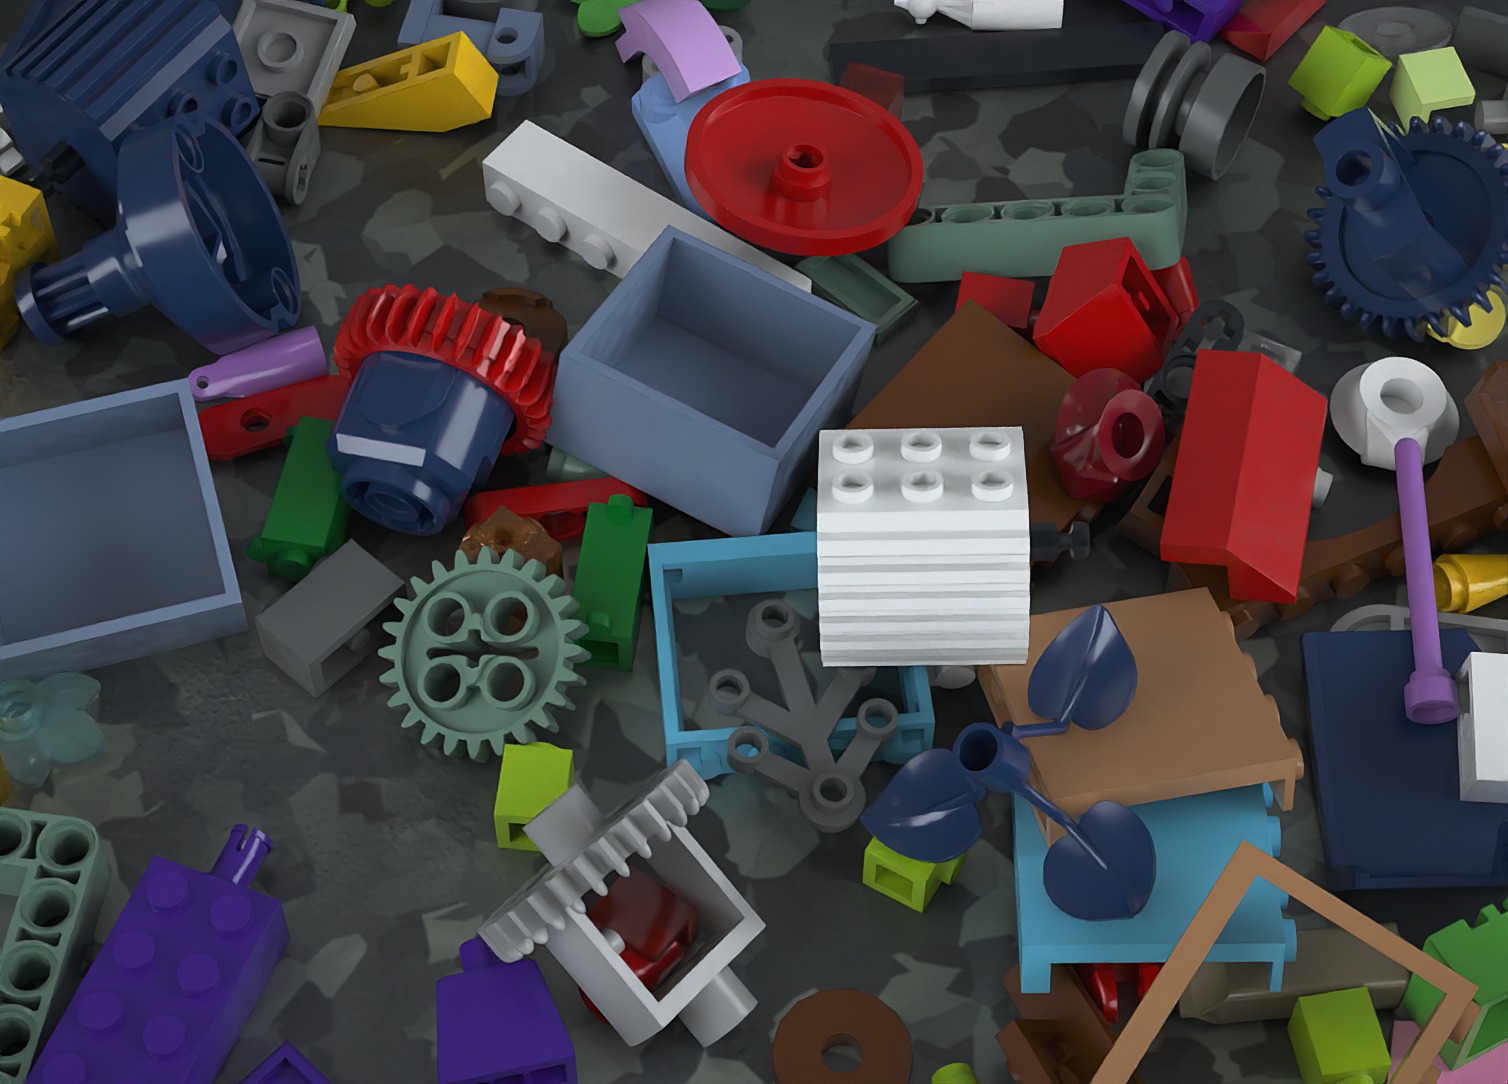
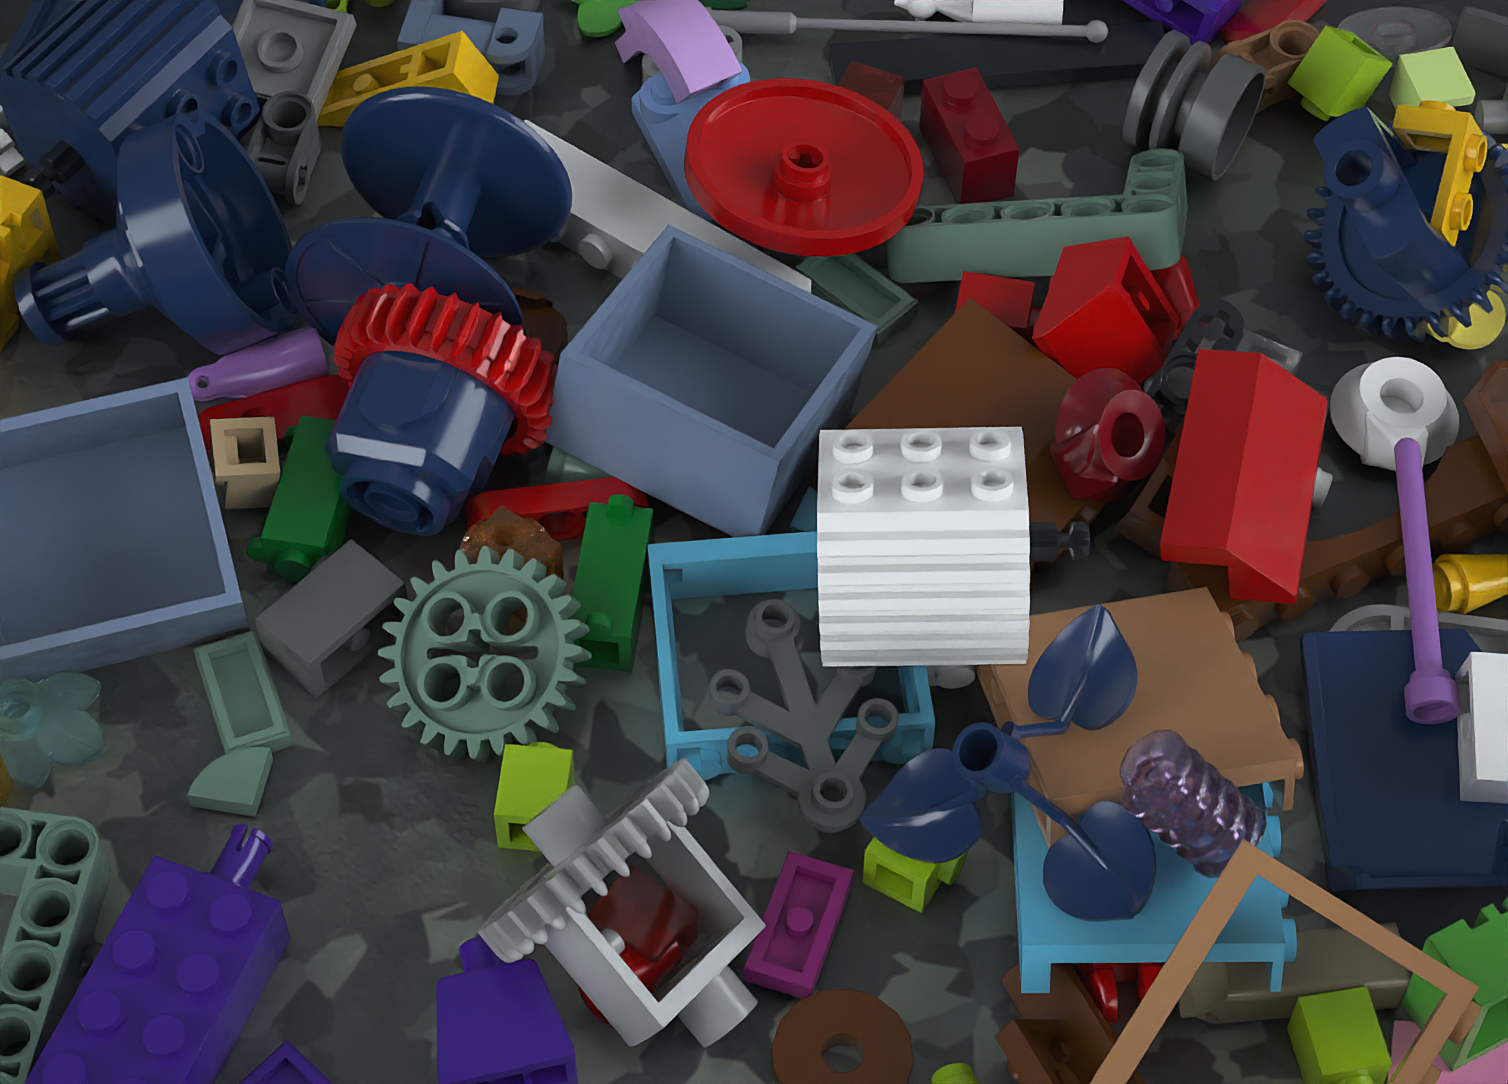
(233, 782): none -> sand green tile
(242, 694): none -> sand green tile
(244, 461): none -> tan brick
(450, 188): none -> dark blue piece
(786, 23): none -> light grey piece
(799, 925): none -> magenta plate
(968, 137): none -> dark red brick
(1188, 802): none -> clear purple piece
(1279, 52): none -> medium nougat piece
(1442, 129): none -> yellow bracket

